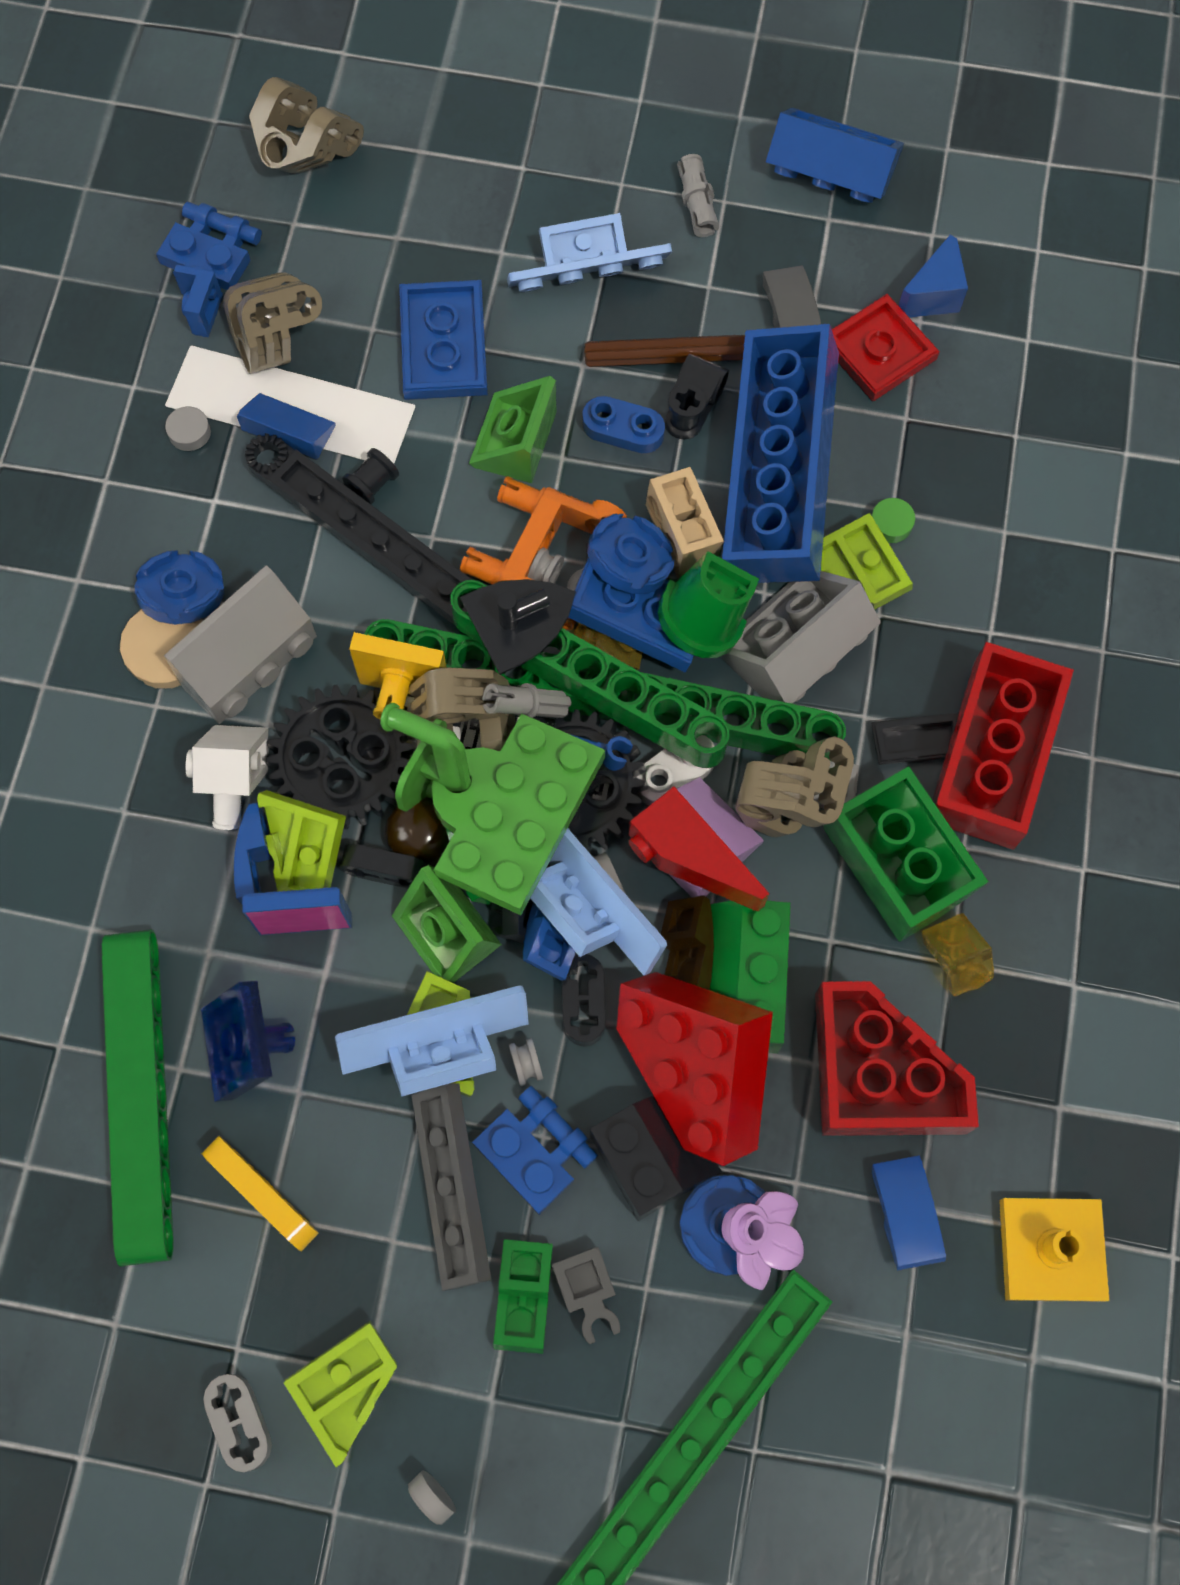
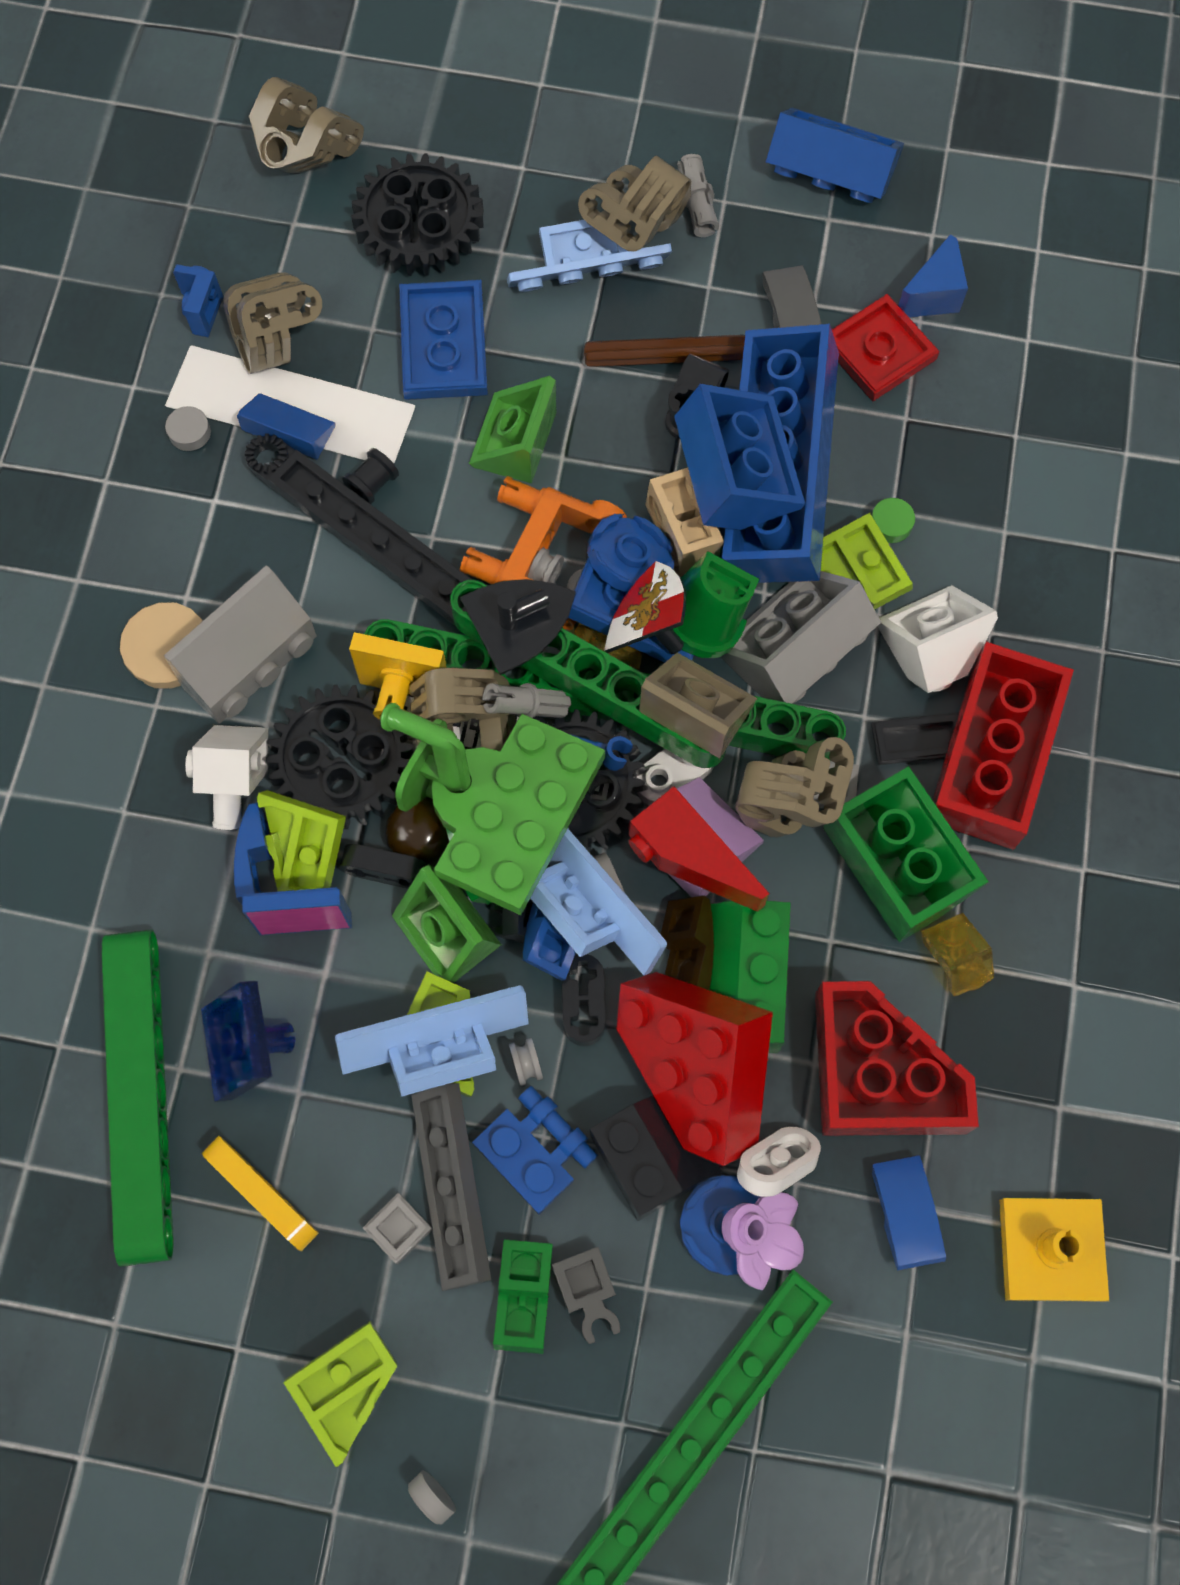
(179, 587): blue tile -> none
(196, 248): blue plate -> none
(226, 1427): light grey beam -> none
(390, 202): none -> black gear
(397, 1228): none -> light grey tile
(621, 426): blue plate -> none
(650, 609): none -> shield
(652, 201): none -> dark tan piece
(695, 703): none -> dark tan slope
(737, 457): none -> blue slope
(778, 1161): none -> white plate
(938, 637): none -> white slope

